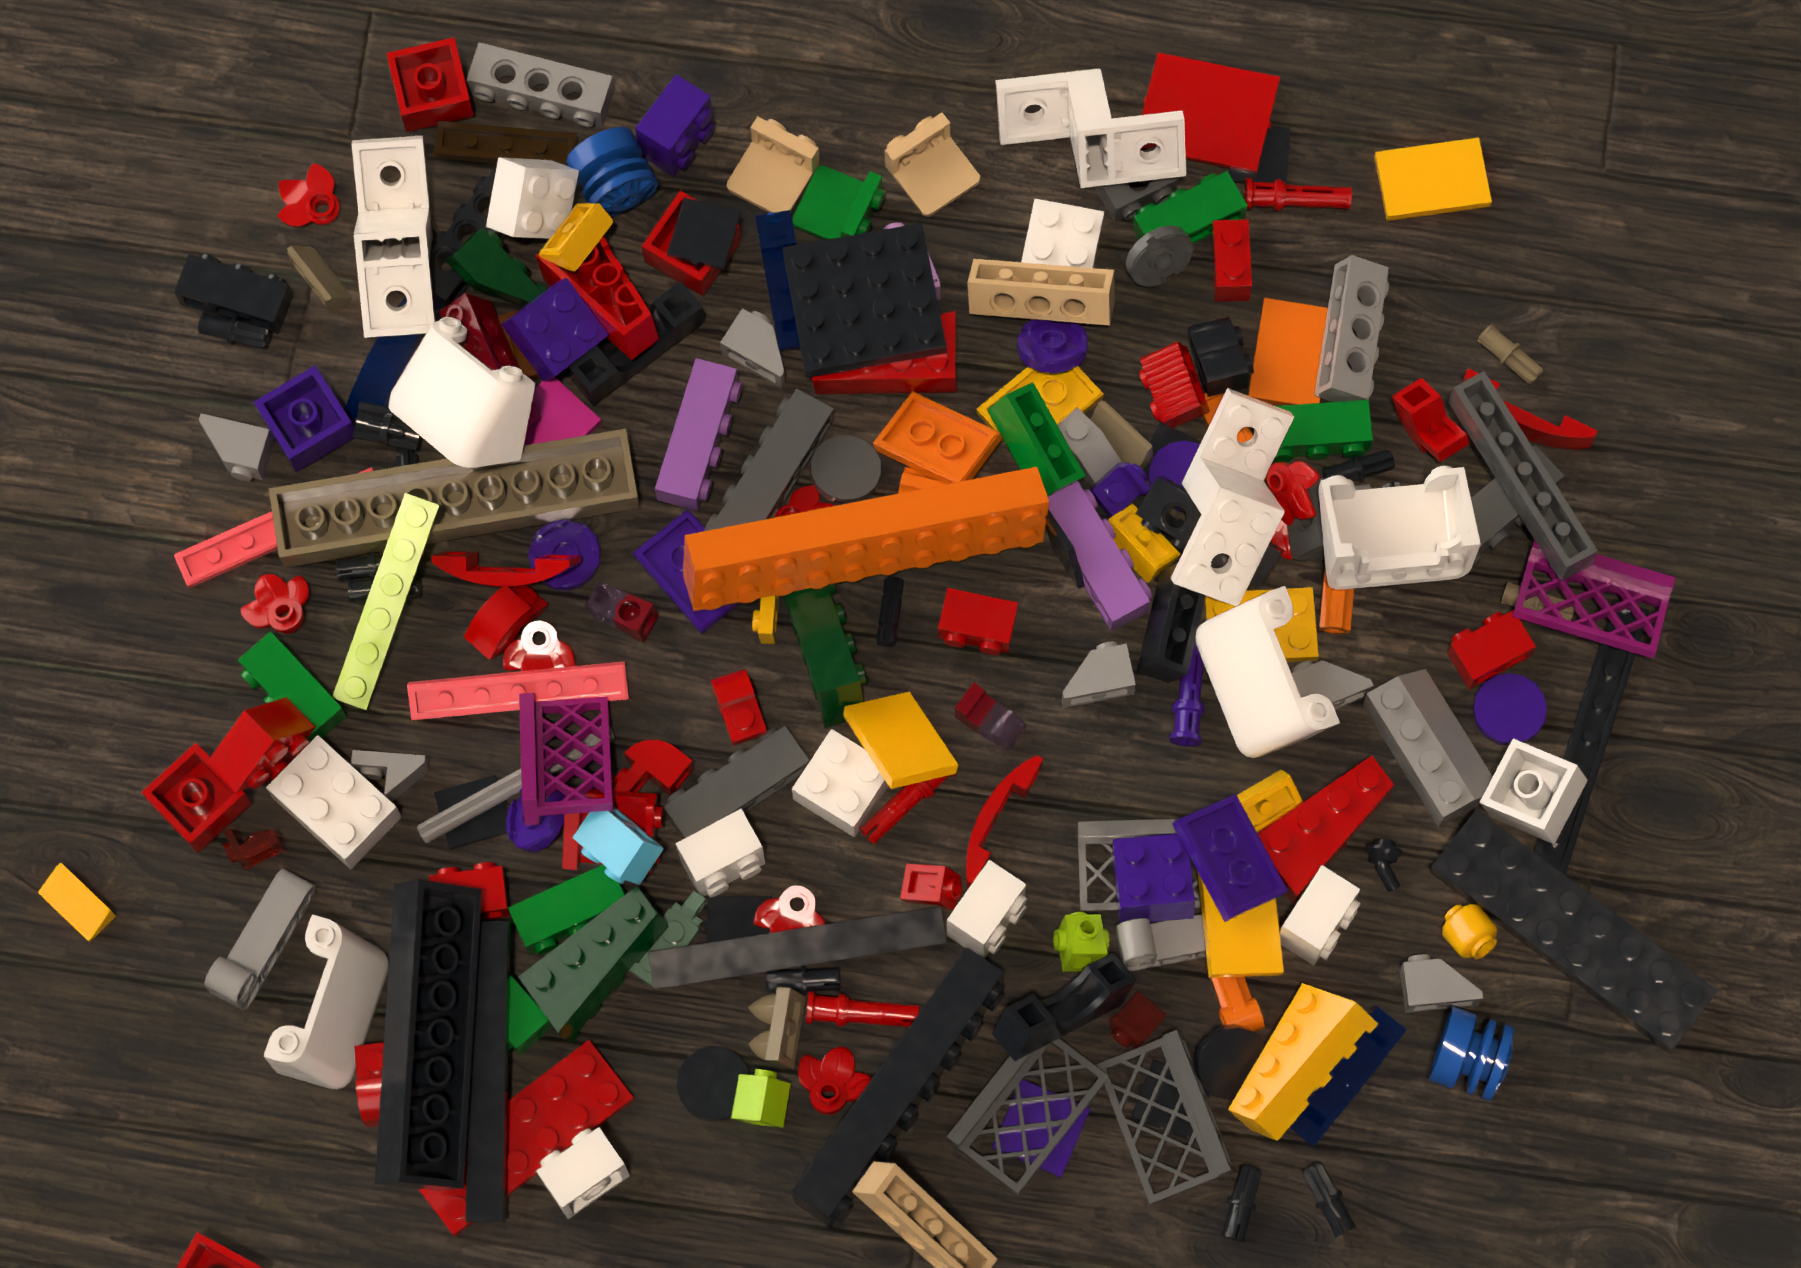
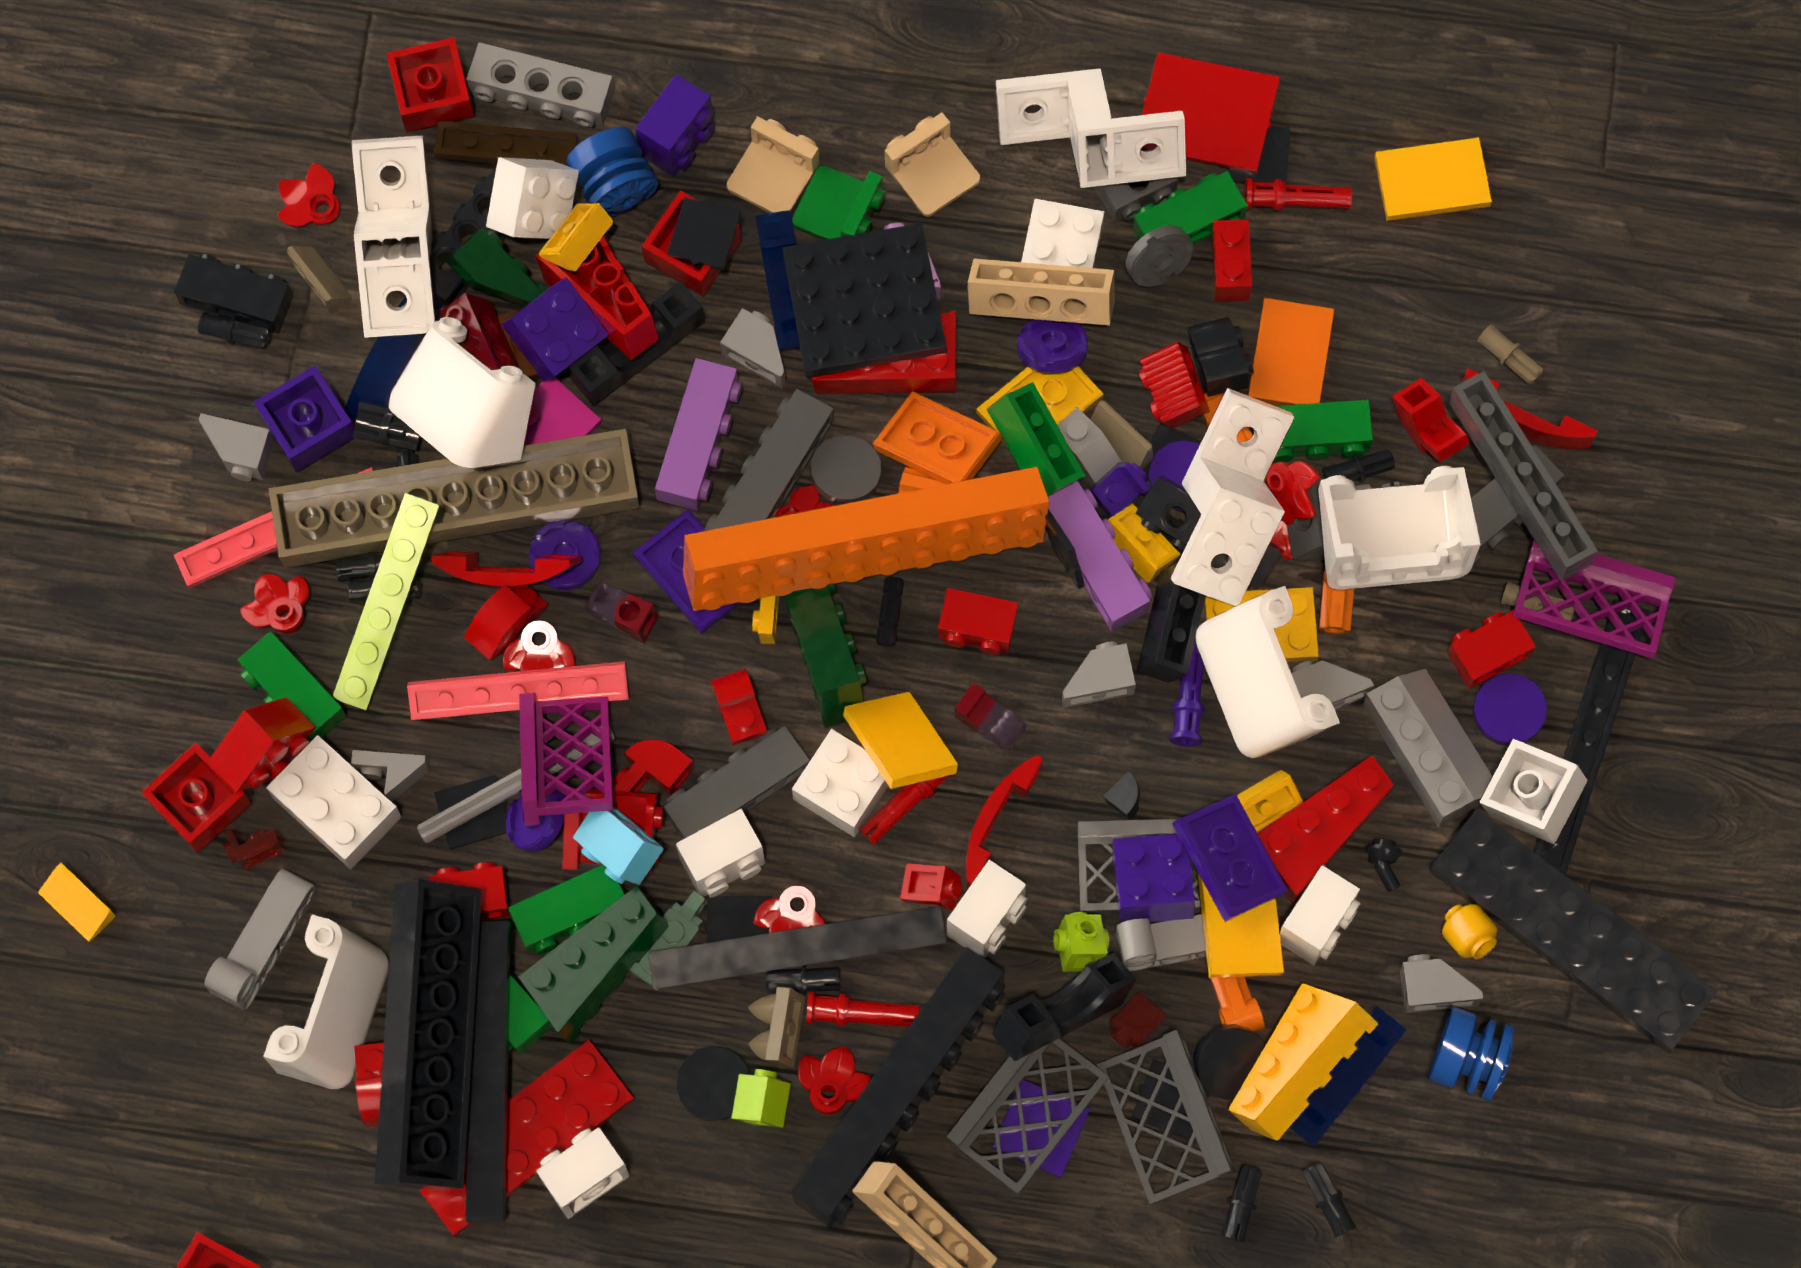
(1124, 796): none -> black tile
(1334, 377): light grey brick -> none

